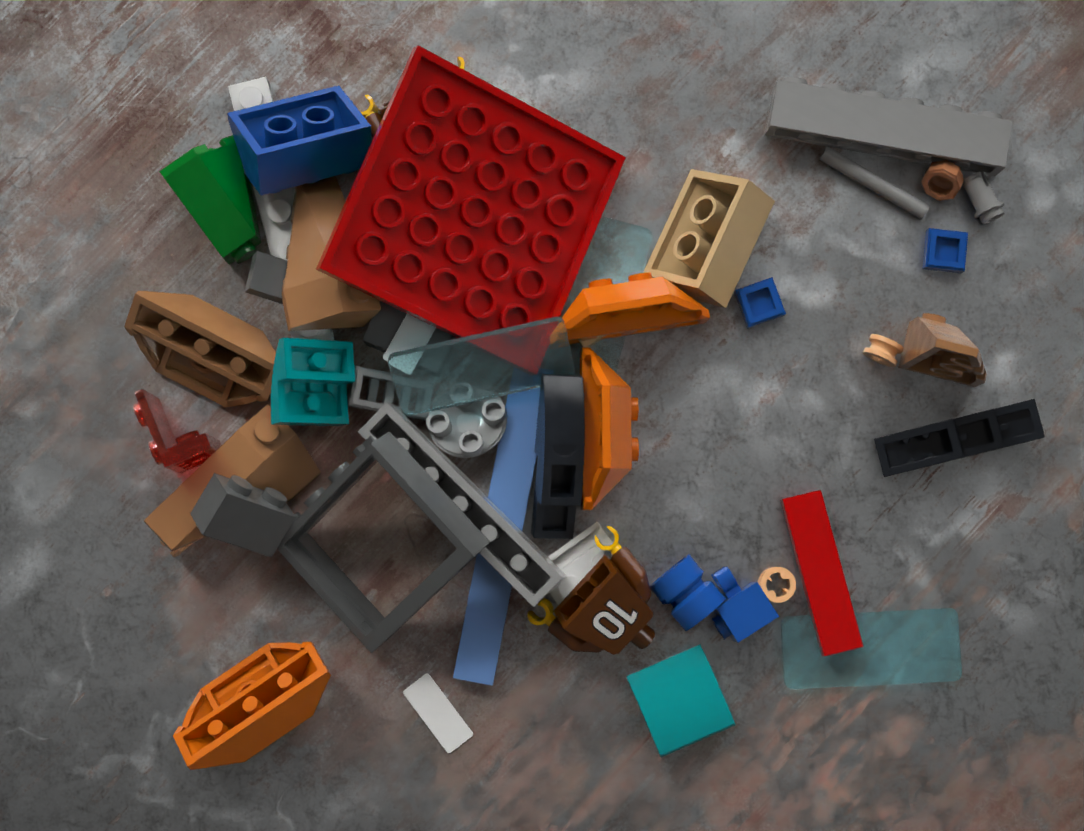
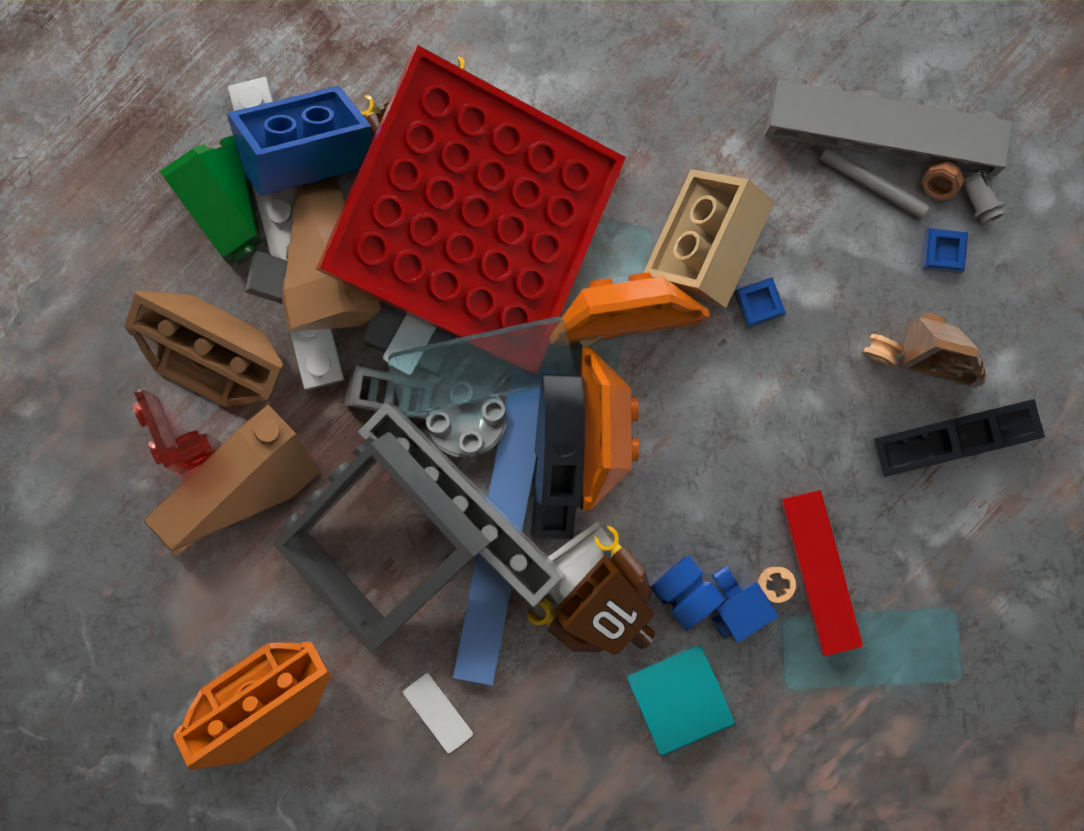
(243, 514): dark grey brick -> none
(311, 382): teal slope -> none

